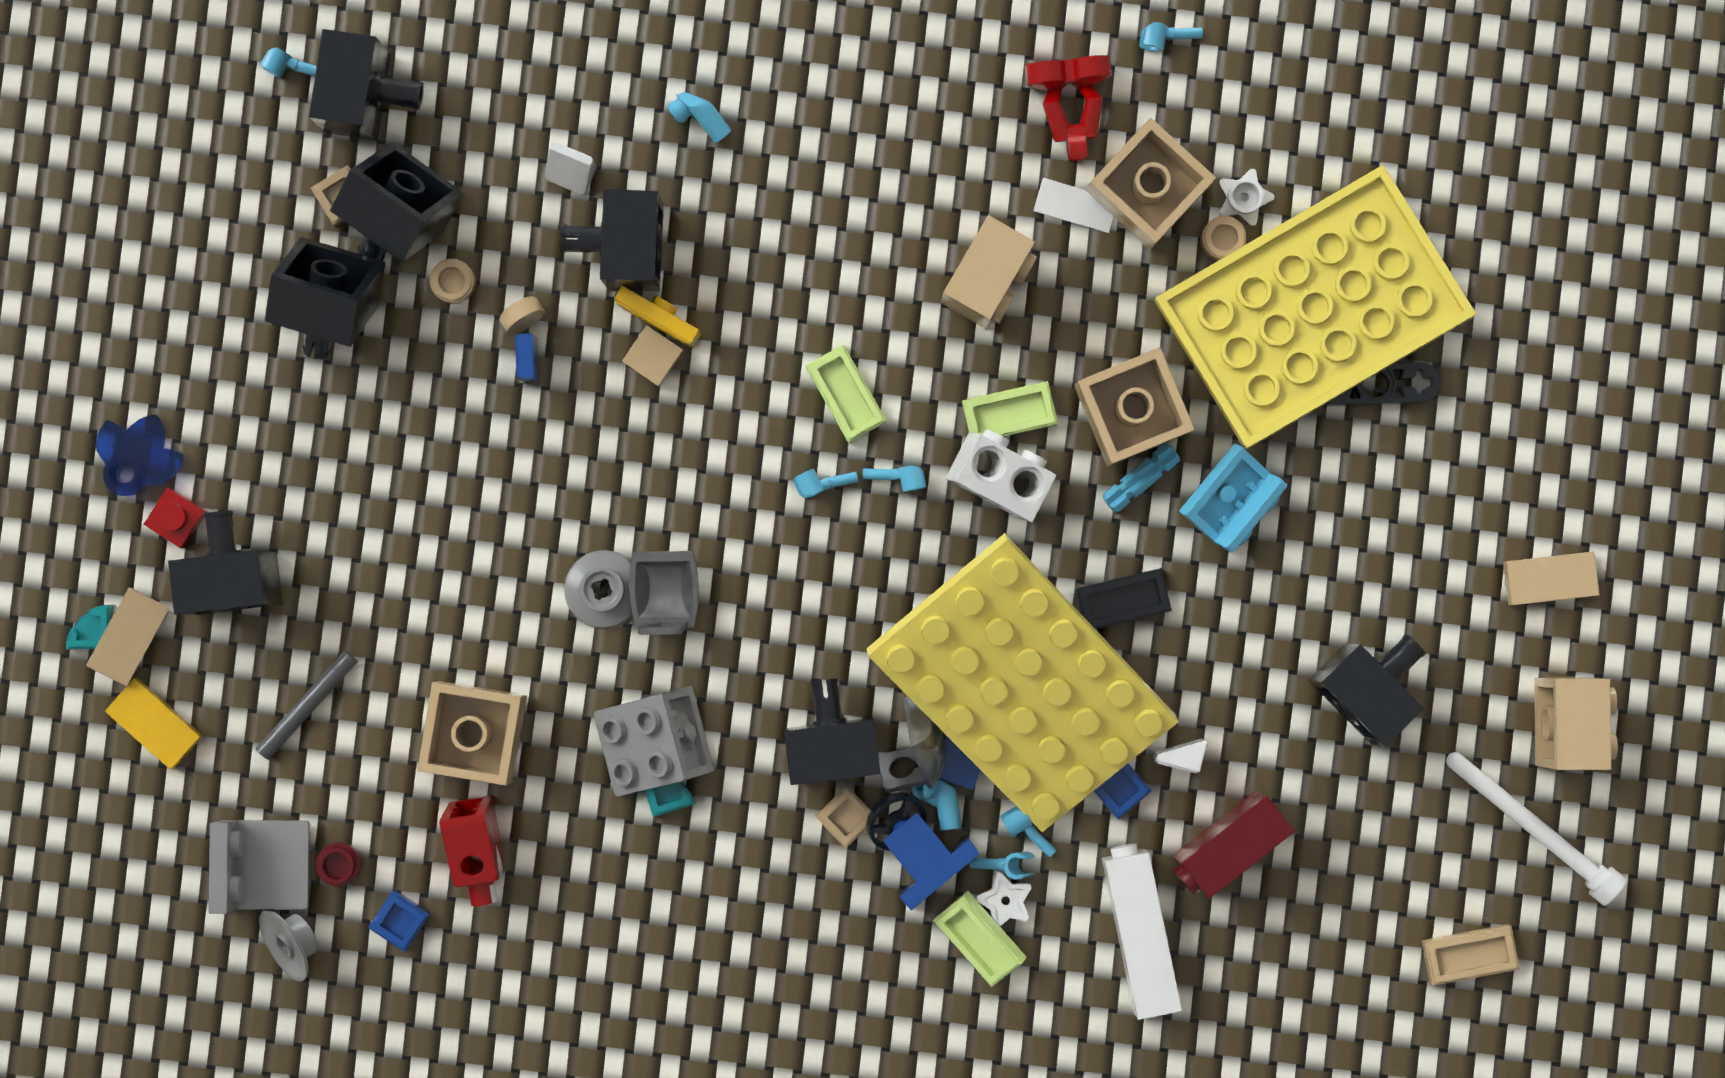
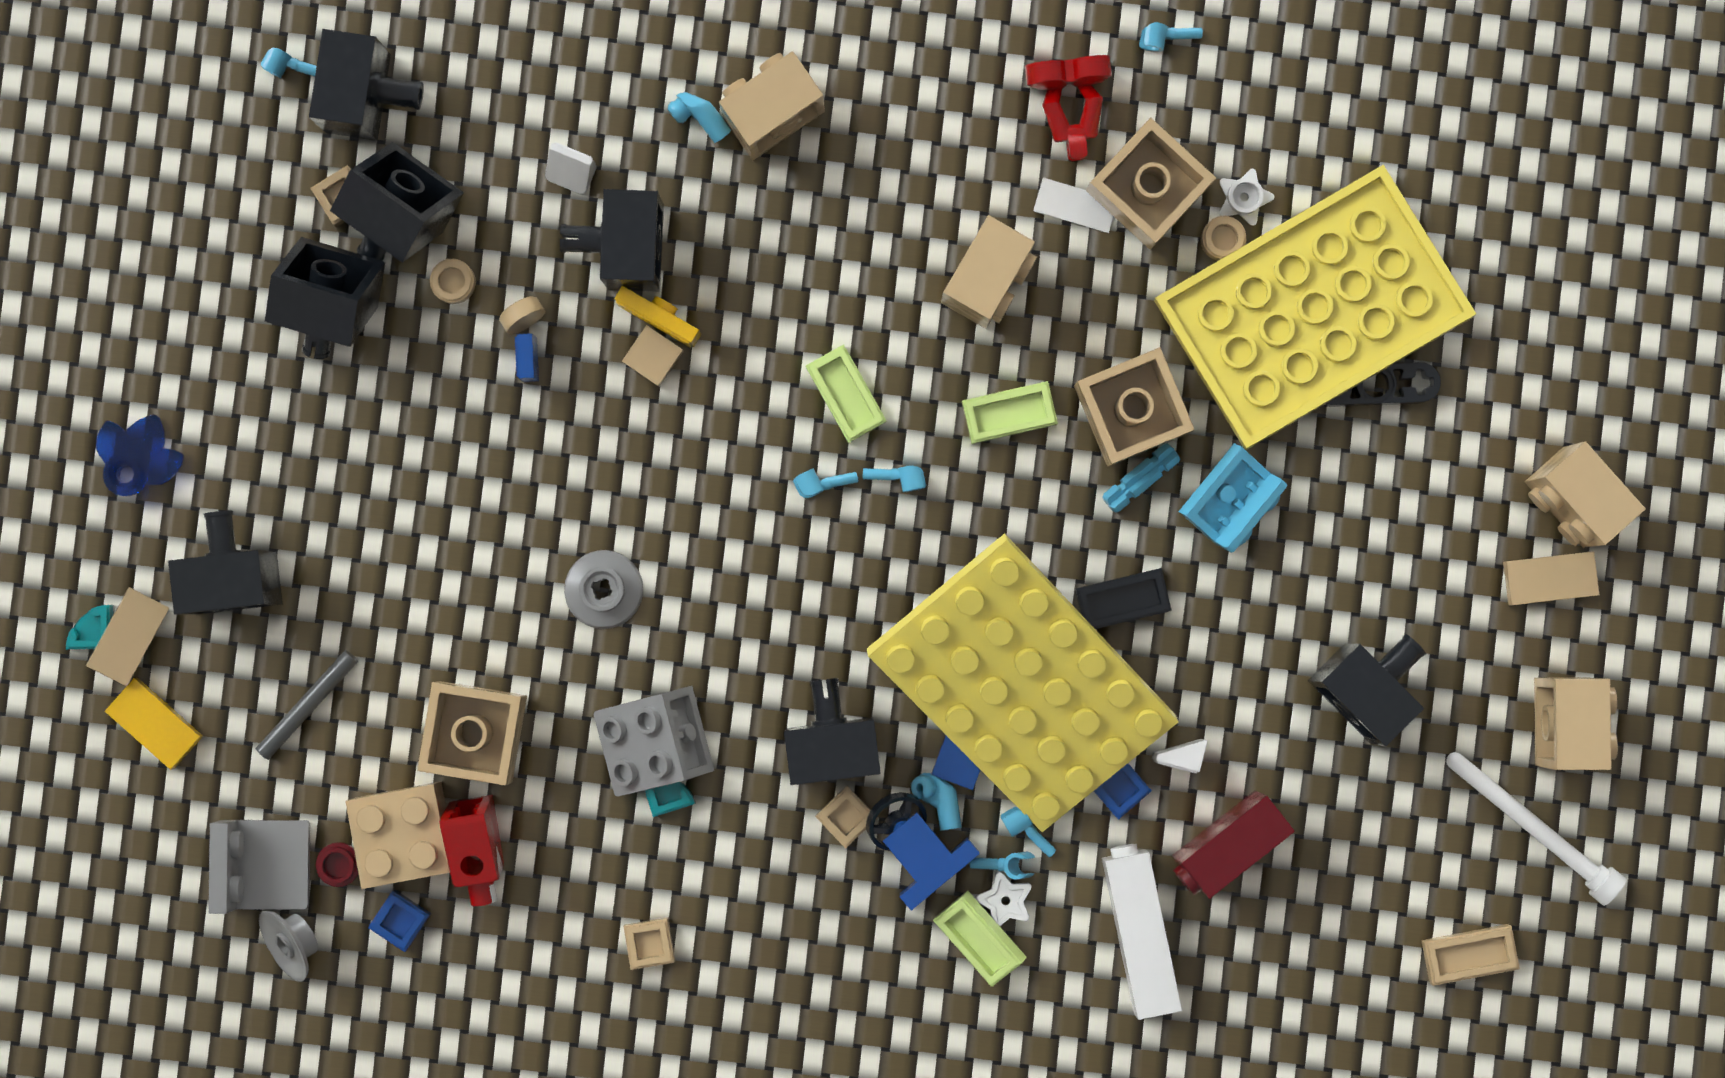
(175, 518): red plate -> none
(398, 834): none -> tan brick
(649, 943): none -> tan tile
(663, 591): flat silver piece -> none
(771, 104): none -> tan brick
(926, 751): flat silver piece -> none
(997, 484): white brick -> none
(1583, 496): none -> tan brick

